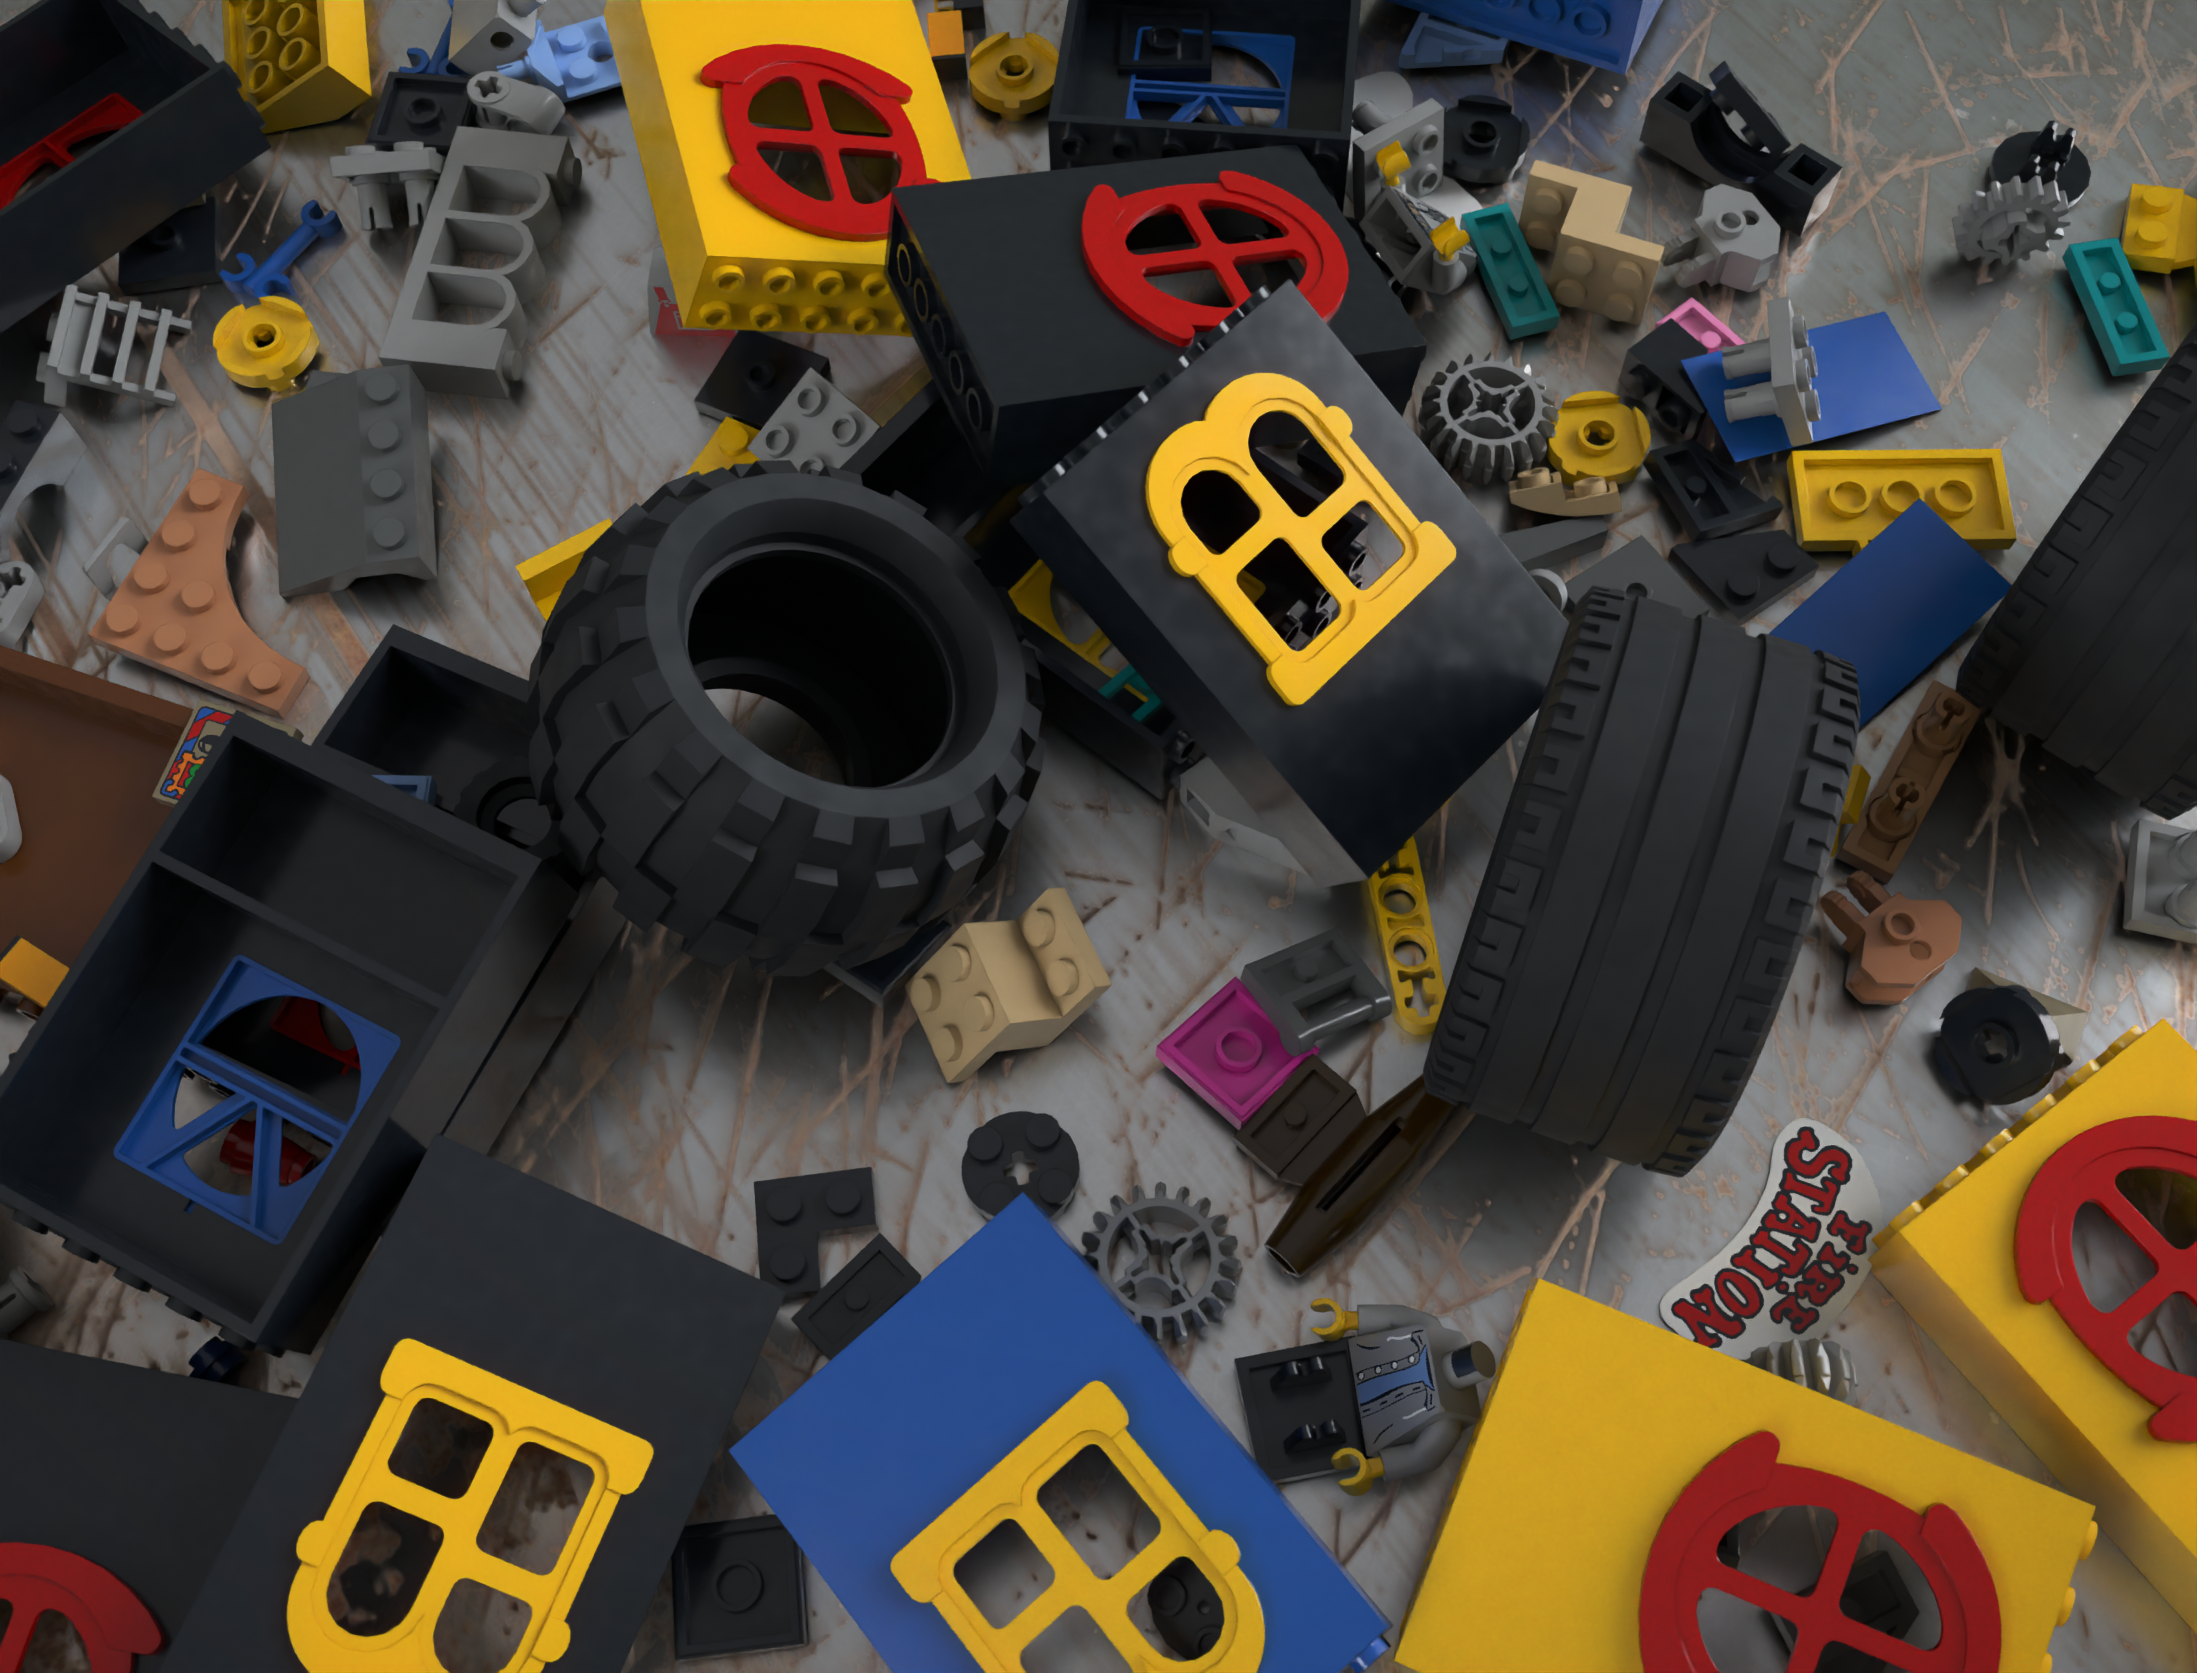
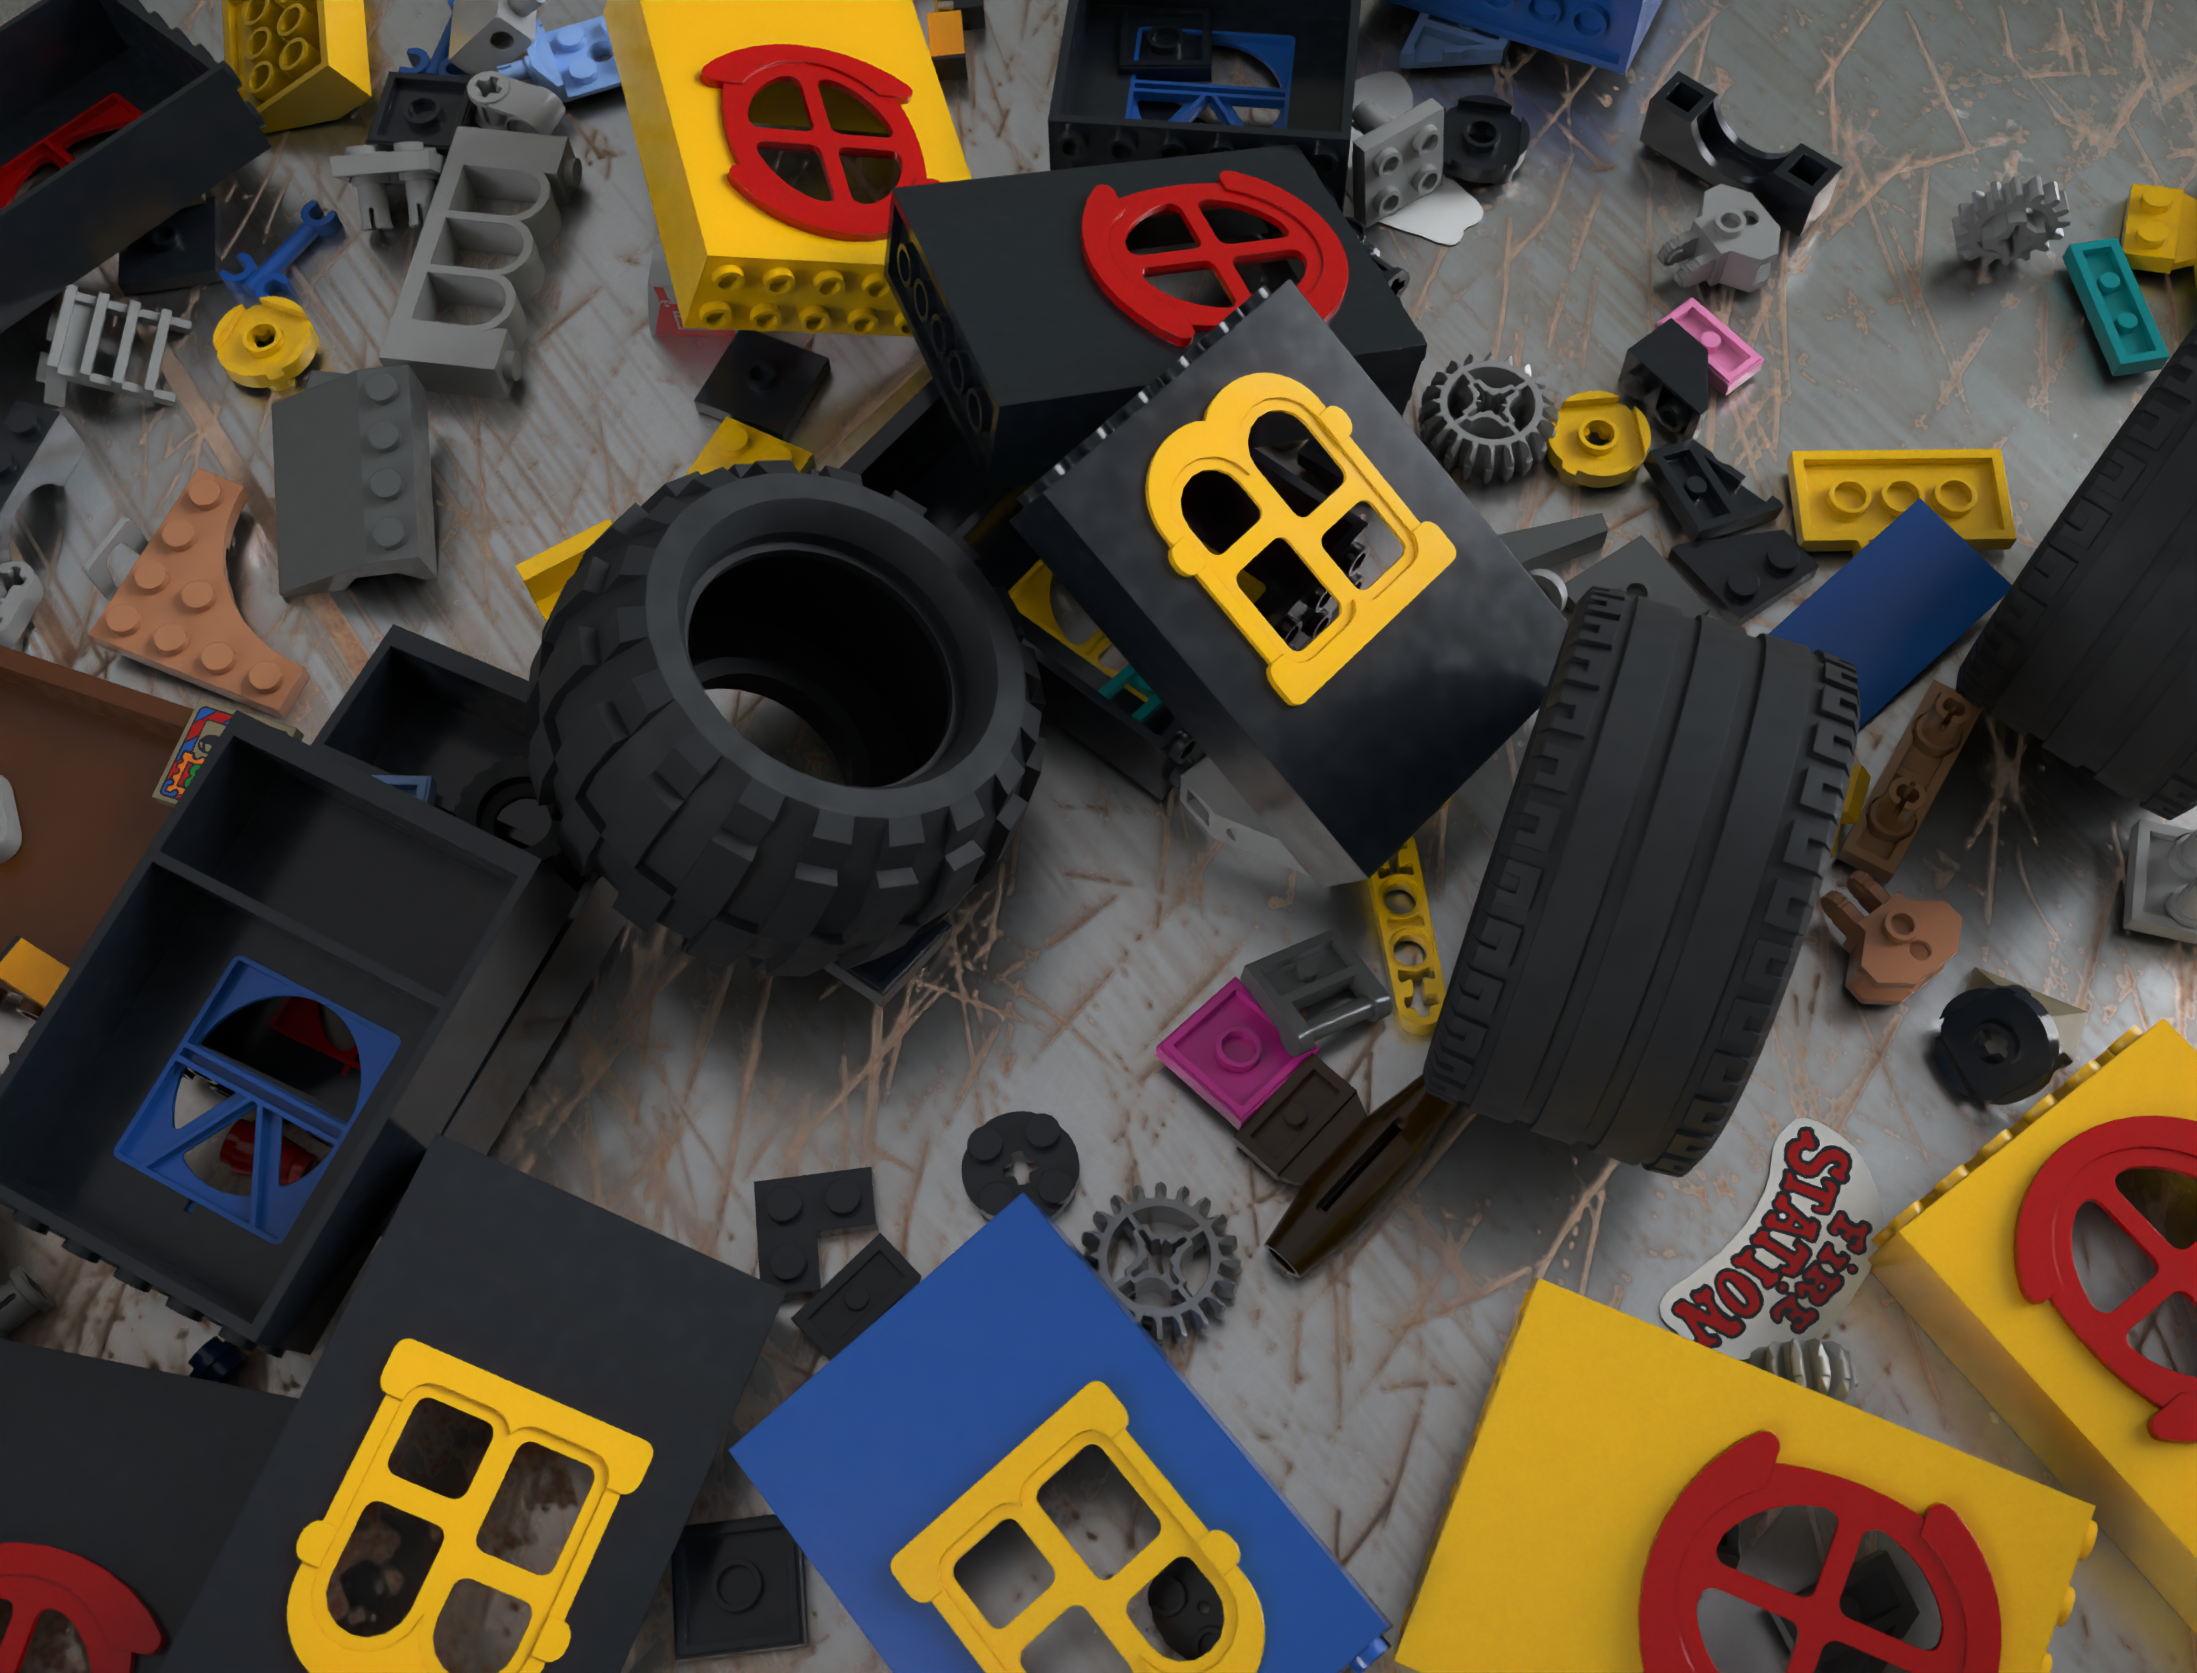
(814, 427): light grey plate -> none
(1007, 985): tan bracket -> none
(1019, 94): yellow plate -> none
(1300, 1408): black plate -> none
(1410, 1389): light grey torso -> none
(1412, 237): light grey torso -> none
(1510, 271): teal plate -> none
(1544, 493): tan slope -> none
(1592, 261): tan bracket -> none
(1760, 126): black wing -> none
(1791, 369): light grey plate -> none
(1860, 384): blue sticker -> none
(2043, 155): black plate -> none

